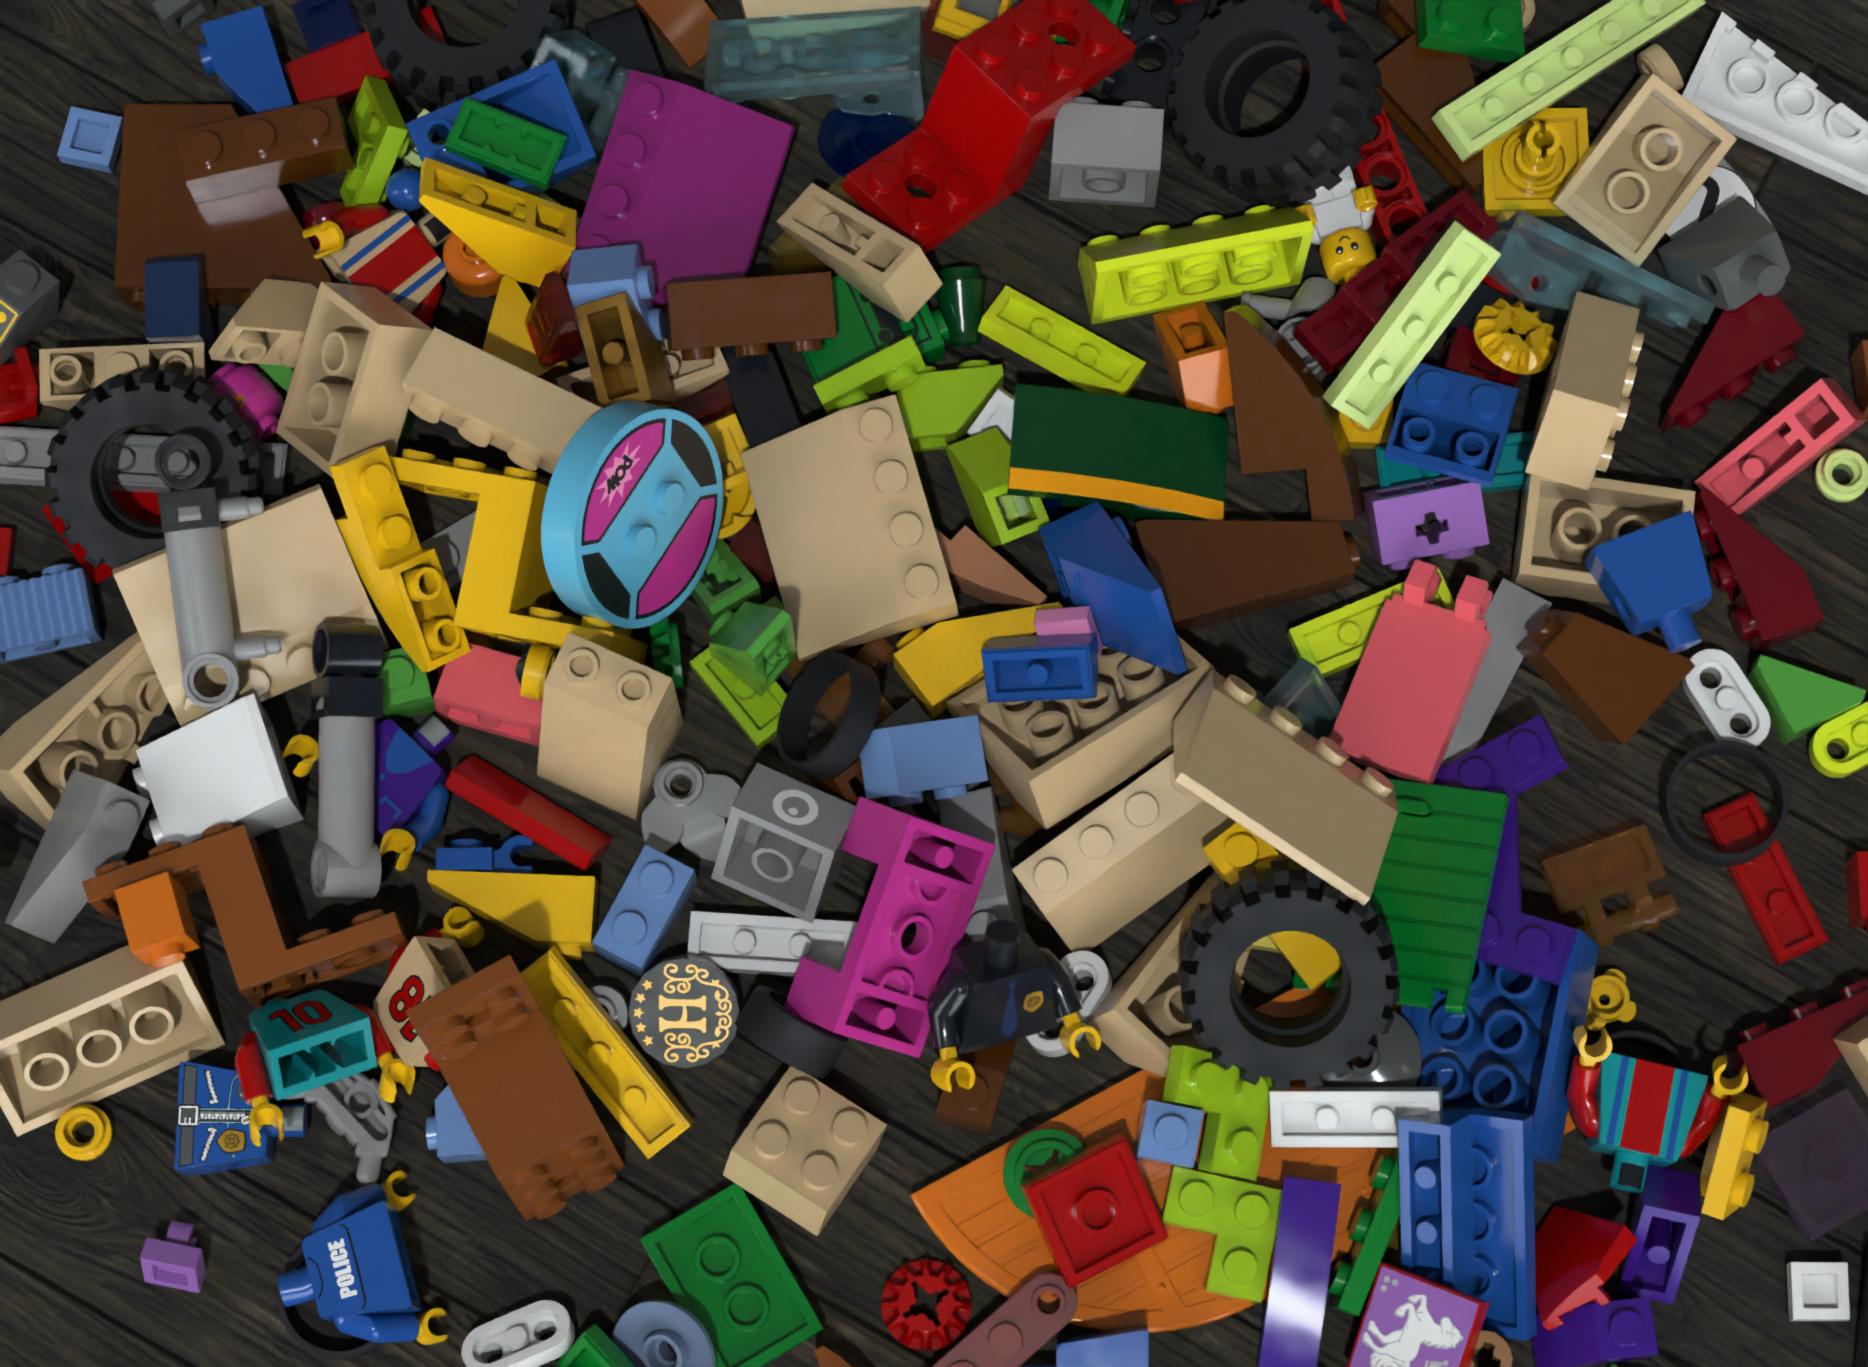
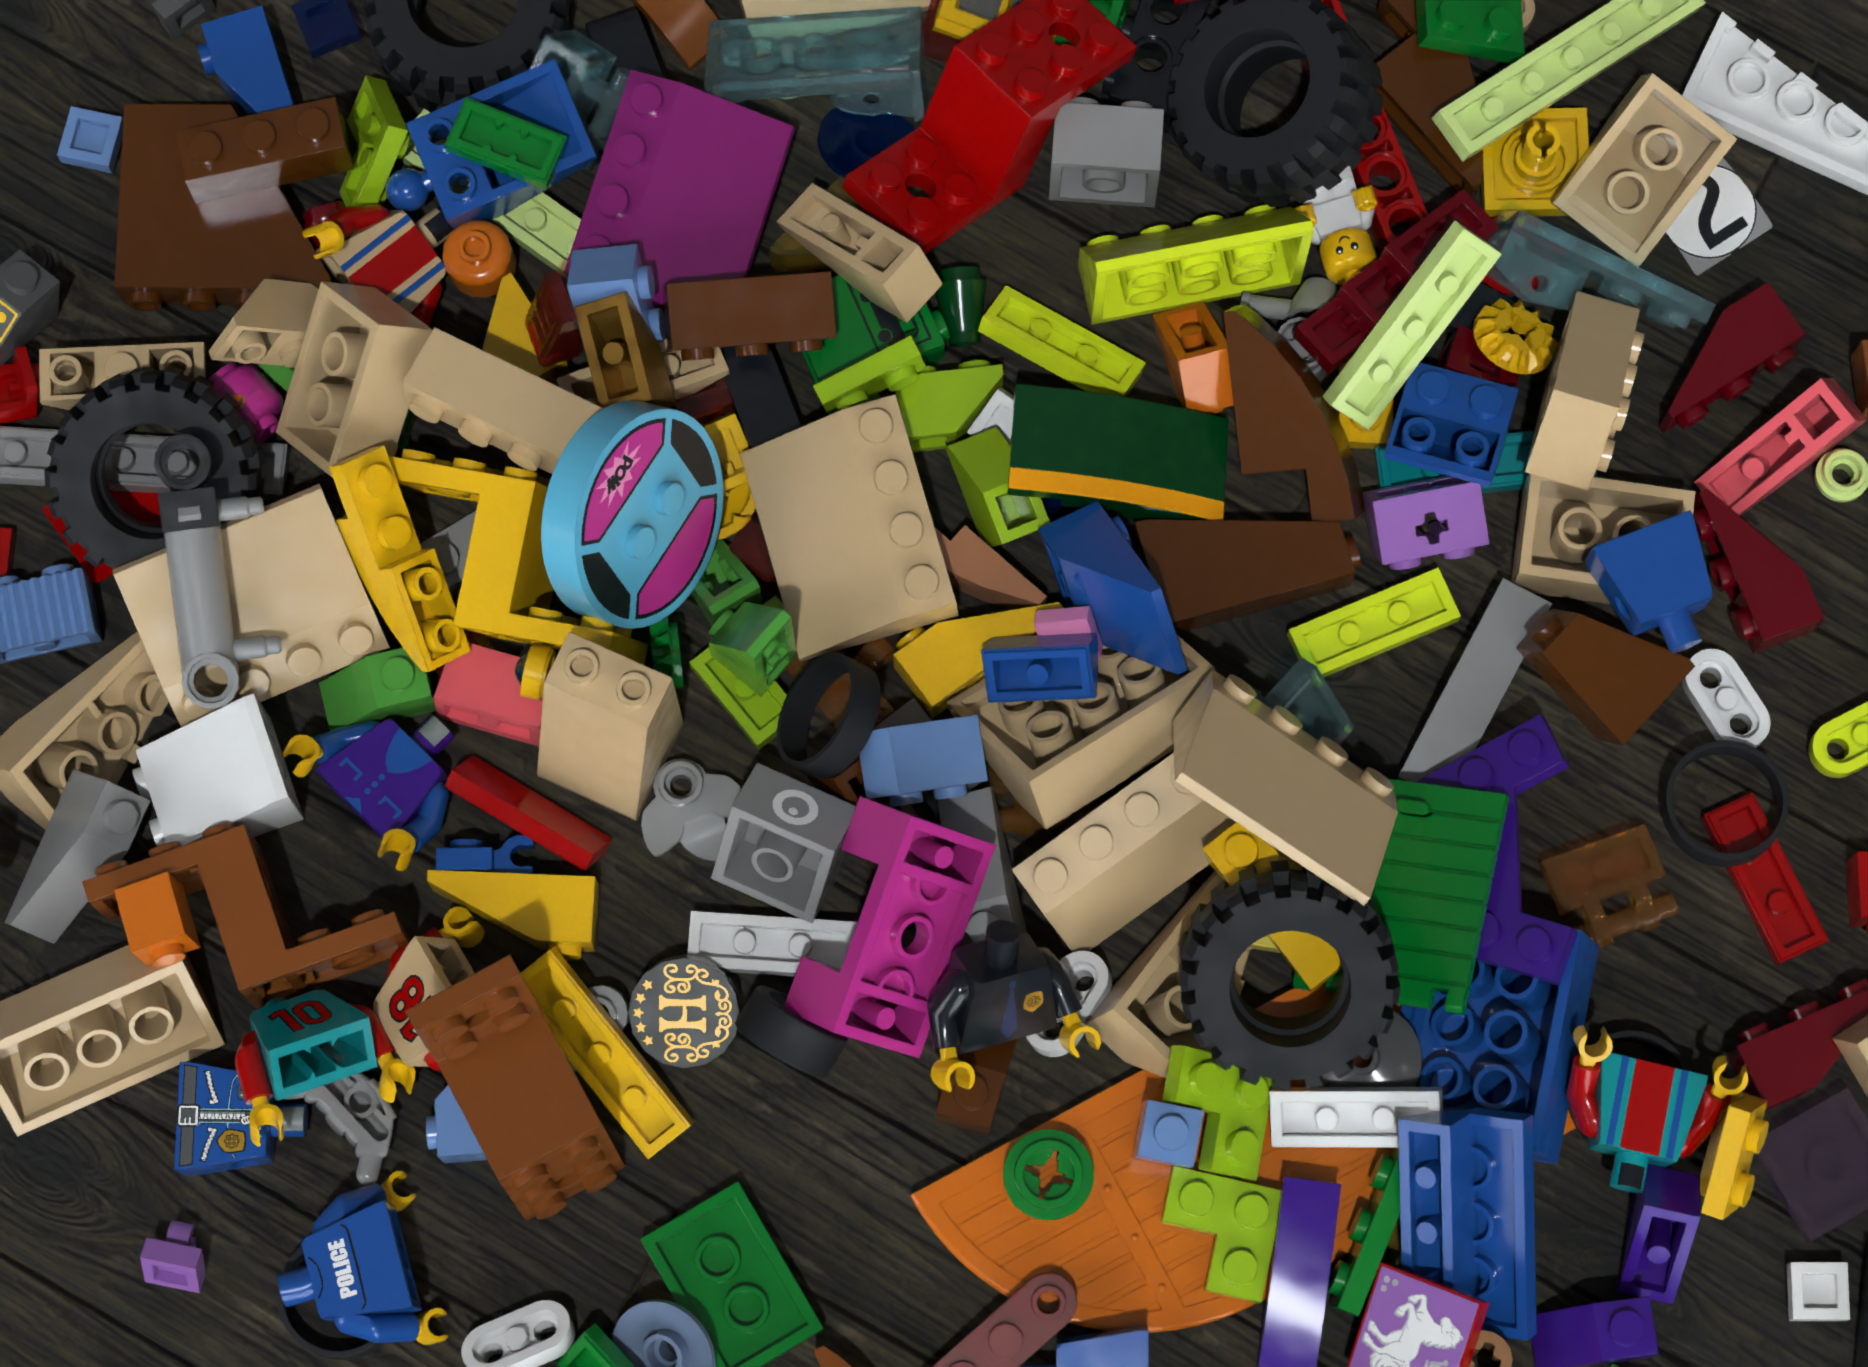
(69, 1123): yellow plate -> none
(177, 302): dark blue slope -> none
(343, 66): red tile -> none
(346, 704): light grey piece -> none
(503, 225): yellow slope -> none
(645, 911): medium blue brick -> none
(804, 1150): tan brick -> none
(919, 1331): red gear -> none
(1094, 1210): red tile -> none
(1415, 677): coral tile -> none
(1573, 1260): red slope -> none
(1619, 1007): yellow plate -> none
(1657, 61): tan tile -> none
(1728, 257): dark grey torso -> none
(1800, 698): bright green slope -> none

